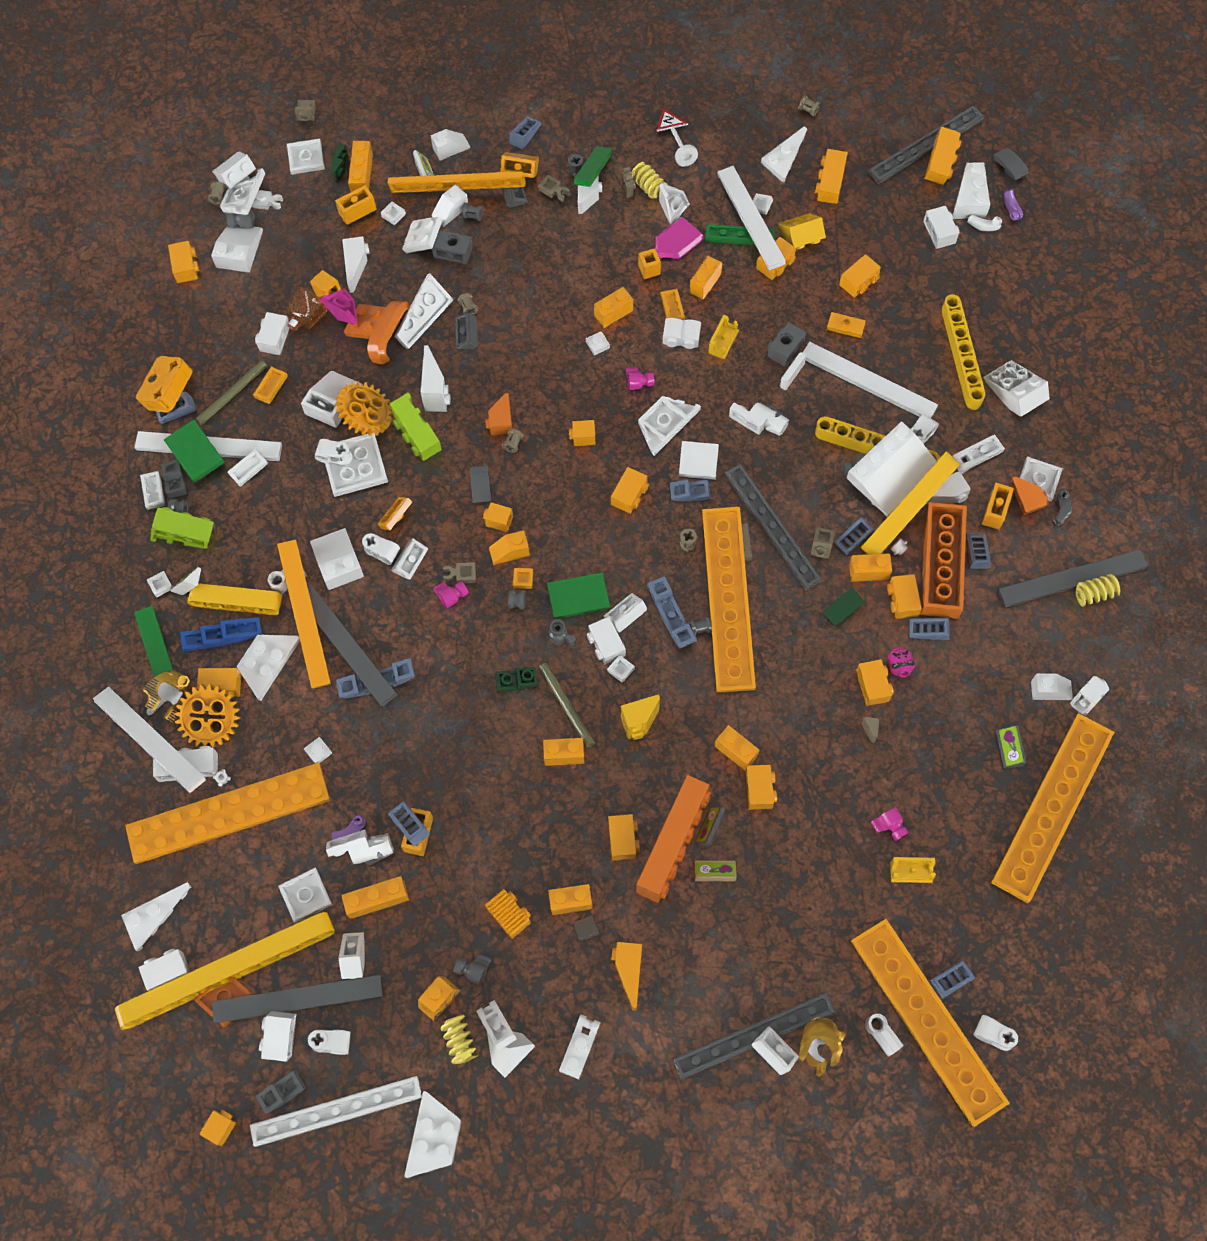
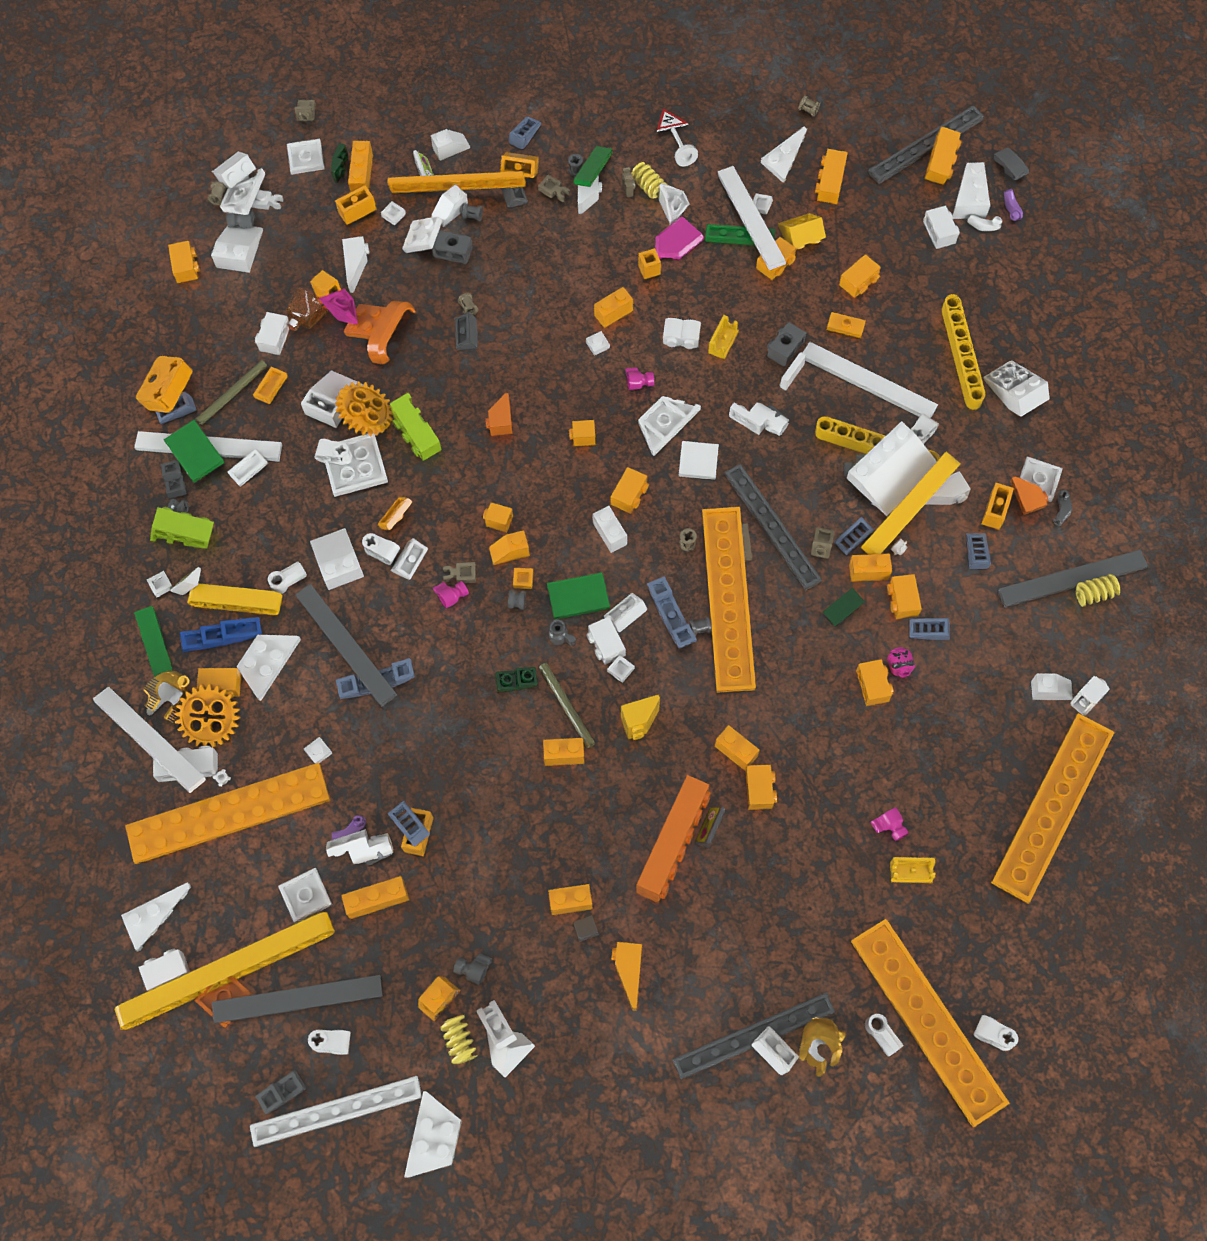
(152, 490): white plate -> none
(218, 1127): light orange brick -> none
(278, 1036): white brick -> none
(304, 614): light orange tile -> none
(352, 955): white slope -> none
(424, 310): white wing -> none
(433, 387): white slope -> none
(480, 484): dark grey slope -> none
(508, 913): light orange brick -> none
(512, 440): dark tan bush -> none
(579, 1047): white plate -> none
(610, 529): none -> white brick
(622, 837): light orange brick -> none
(672, 304): light orange plate -> none
(690, 491): sand blue slope -> none
(705, 277): light orange brick -> none
(715, 871): slope -> none
(871, 727): dark tan slope -> none
(942, 988): sand blue slope -> none
(943, 560): orange brick -> none
(978, 453): white plate -> none
(1011, 747): slope -> none

